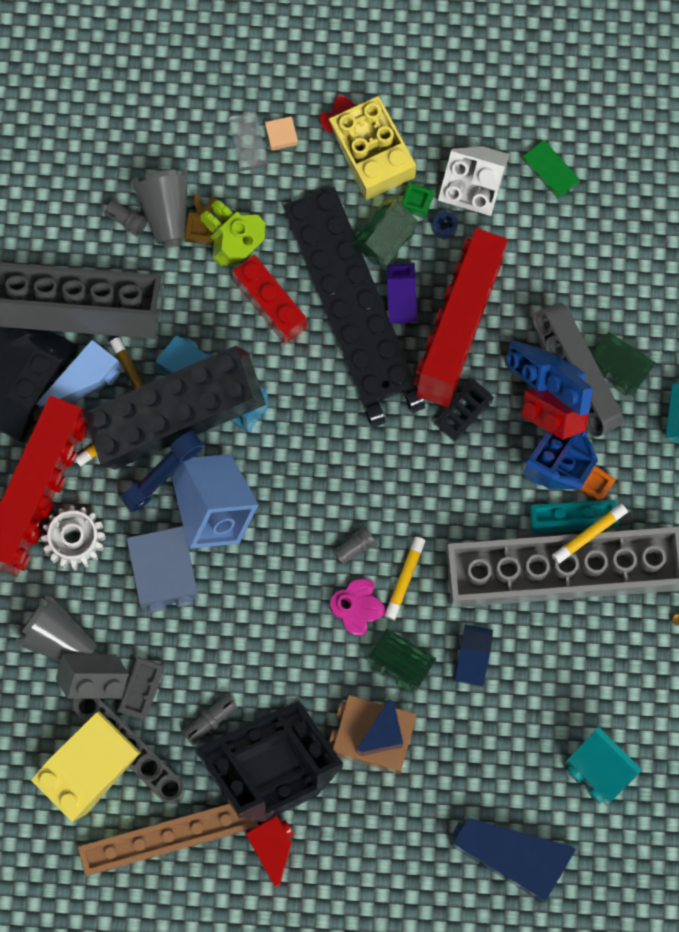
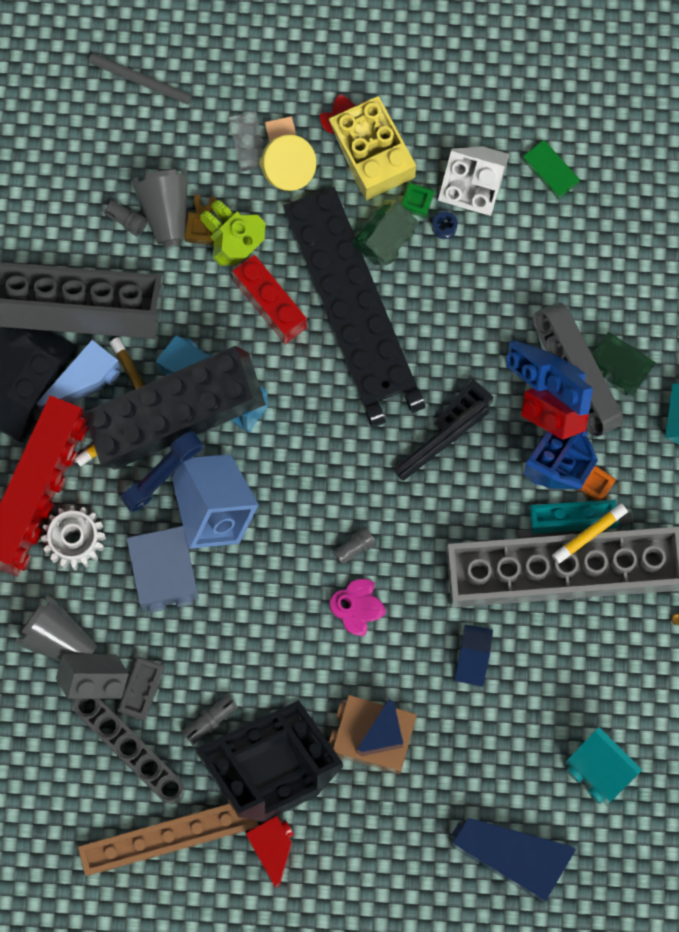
(86, 767): light yellow slope -> none
(140, 79): none -> dark grey bar
(288, 162): none -> light yellow tile
(401, 660): clear green brick -> none
(402, 293): dark purple slope -> none
(404, 578): yellow bar -> none
(441, 440): none -> black axle
(459, 317): red brick -> none

